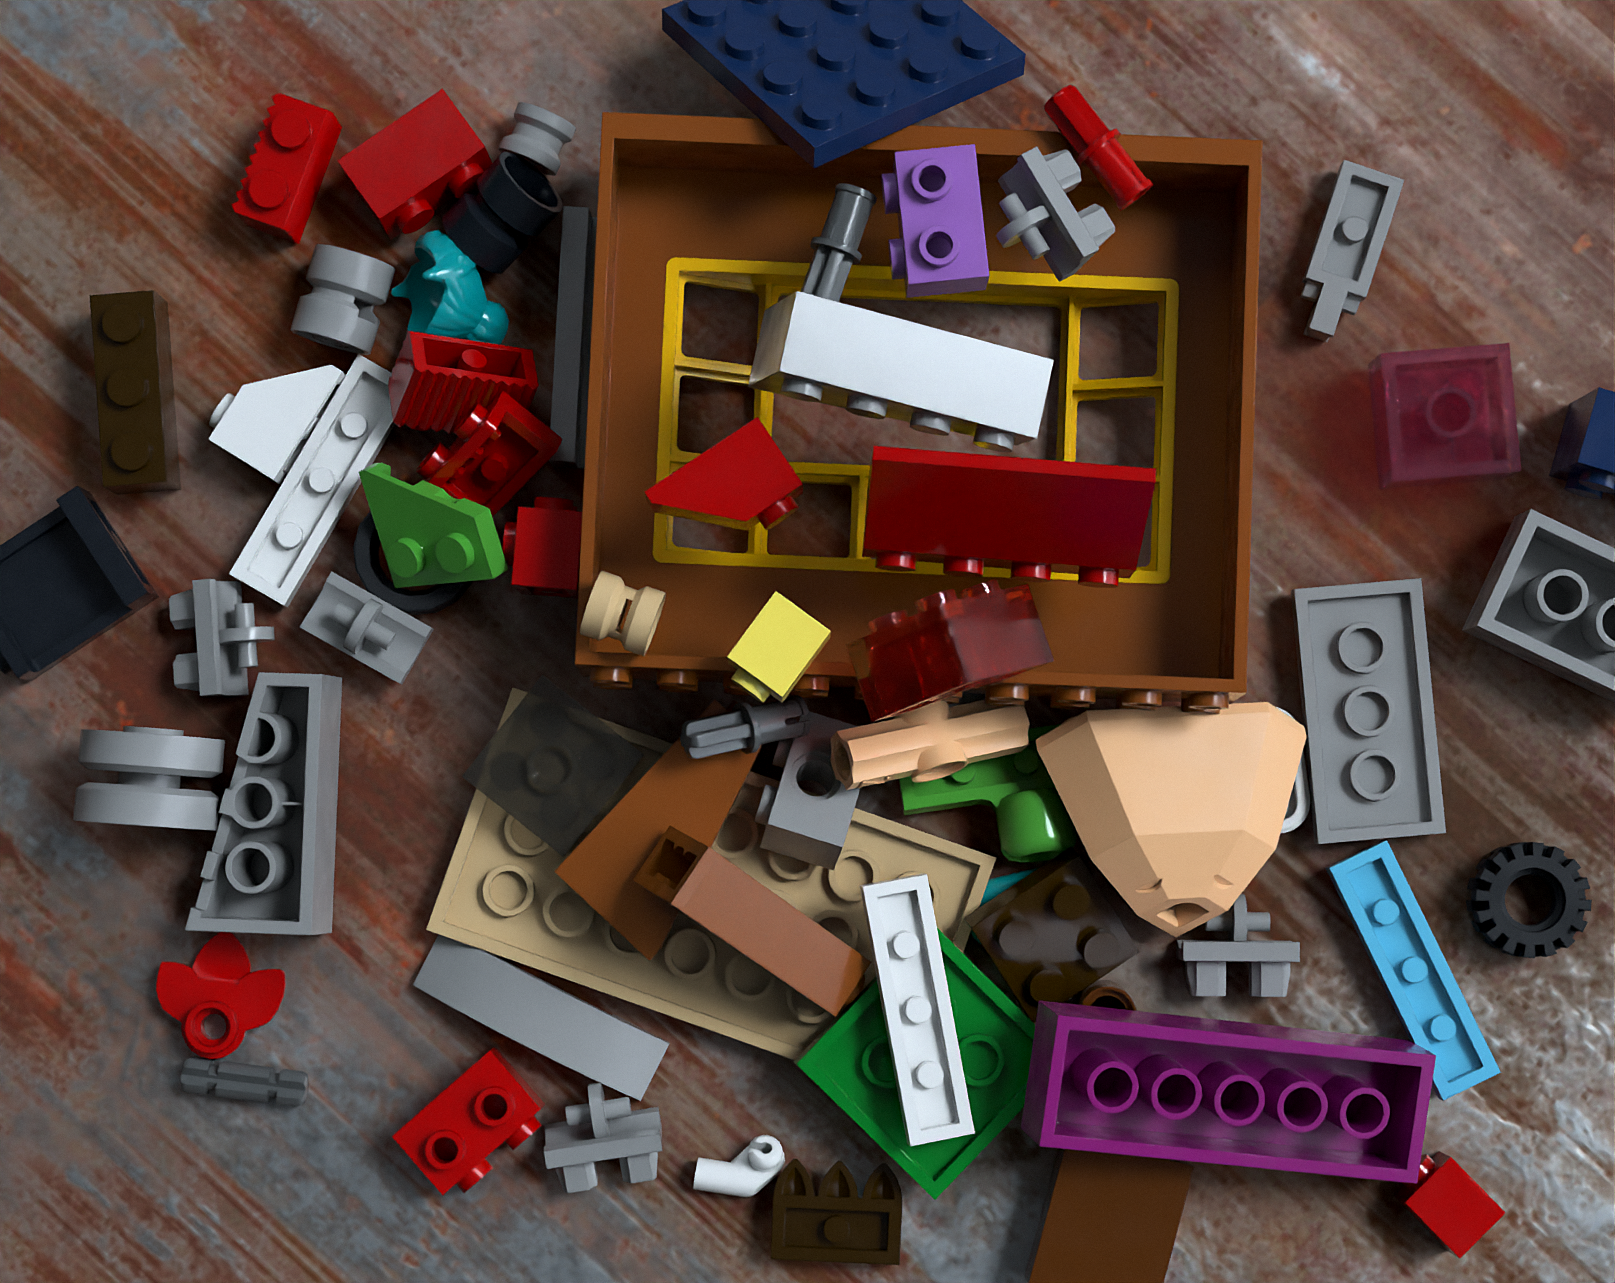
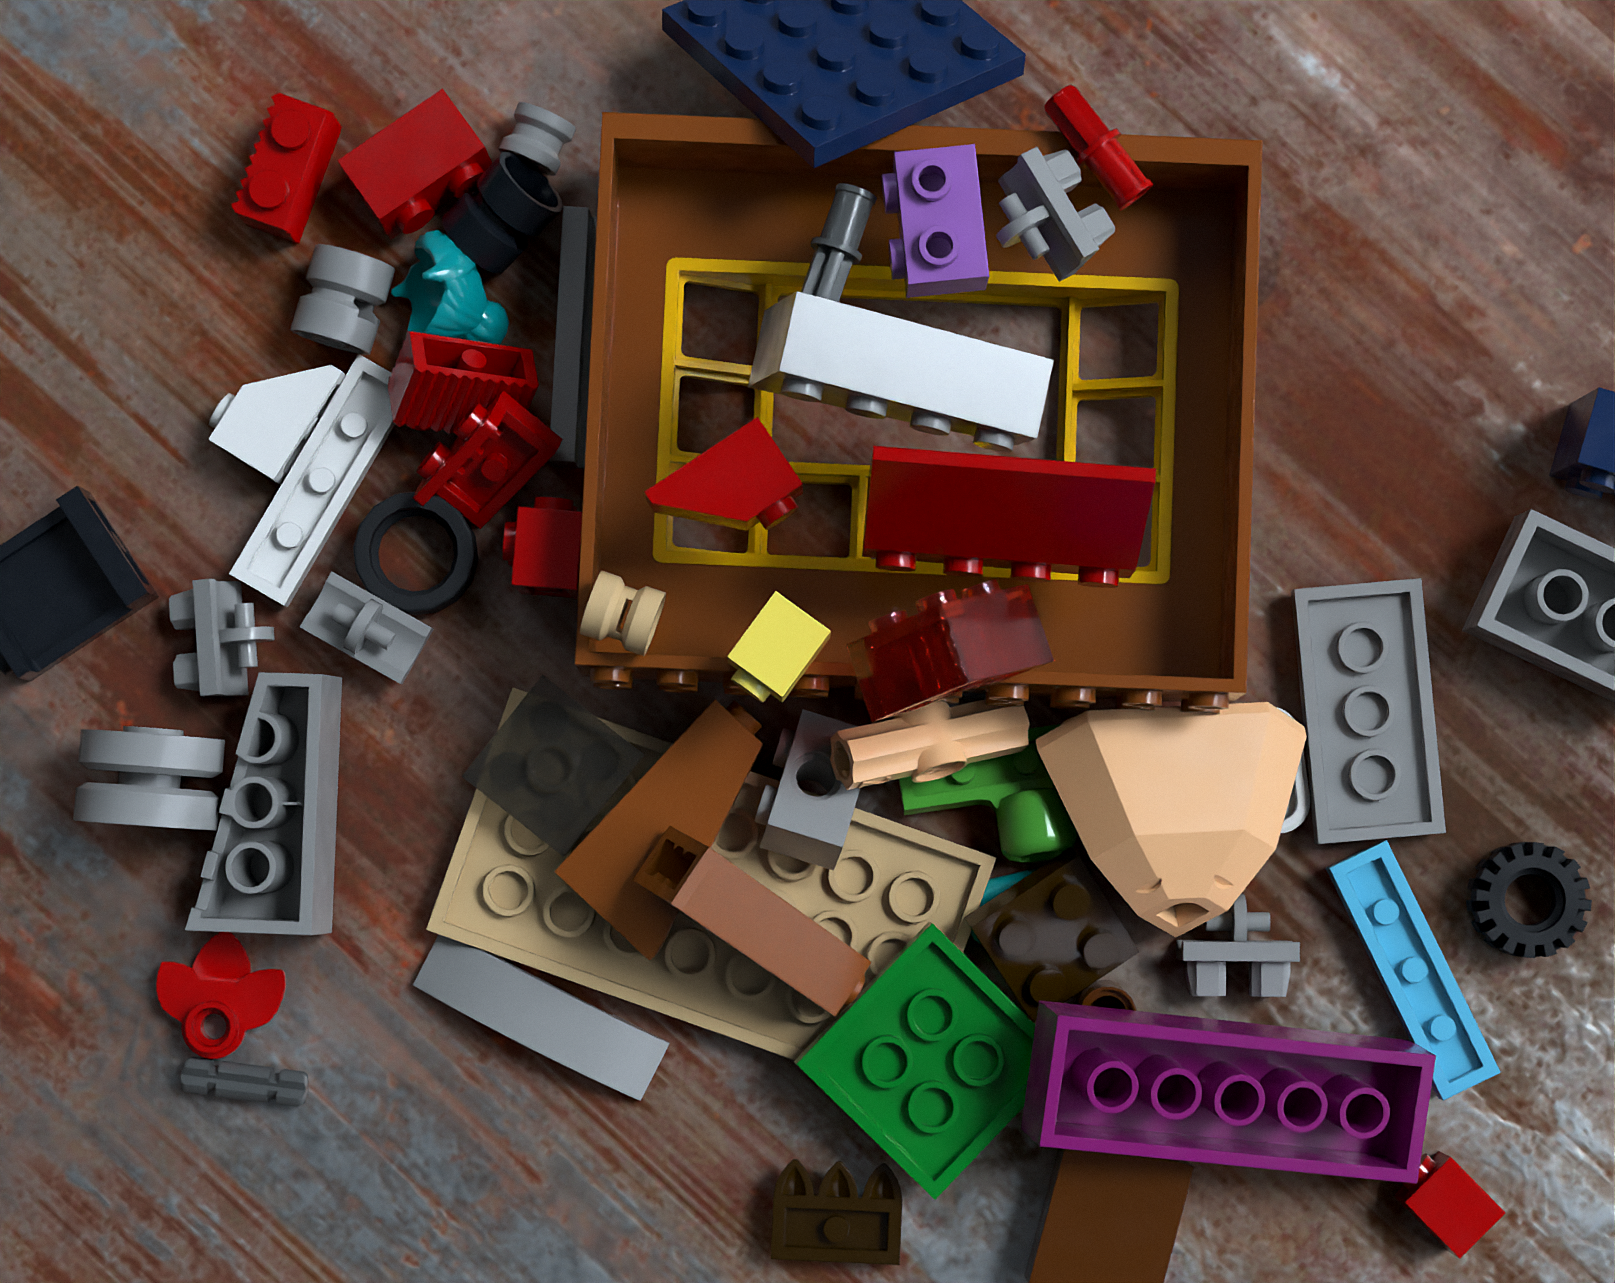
(135, 392): dark brown brick -> none
(429, 533): bright green wing -> none
(469, 1122): red brick -> none
(600, 1133): light grey hips -> none
(744, 728): dark grey axle -> none
(745, 1173): white arm -> none
(917, 1009): white plate -> none
(1348, 245): light grey hinge -> none
(1444, 416): clear pink brick -> none

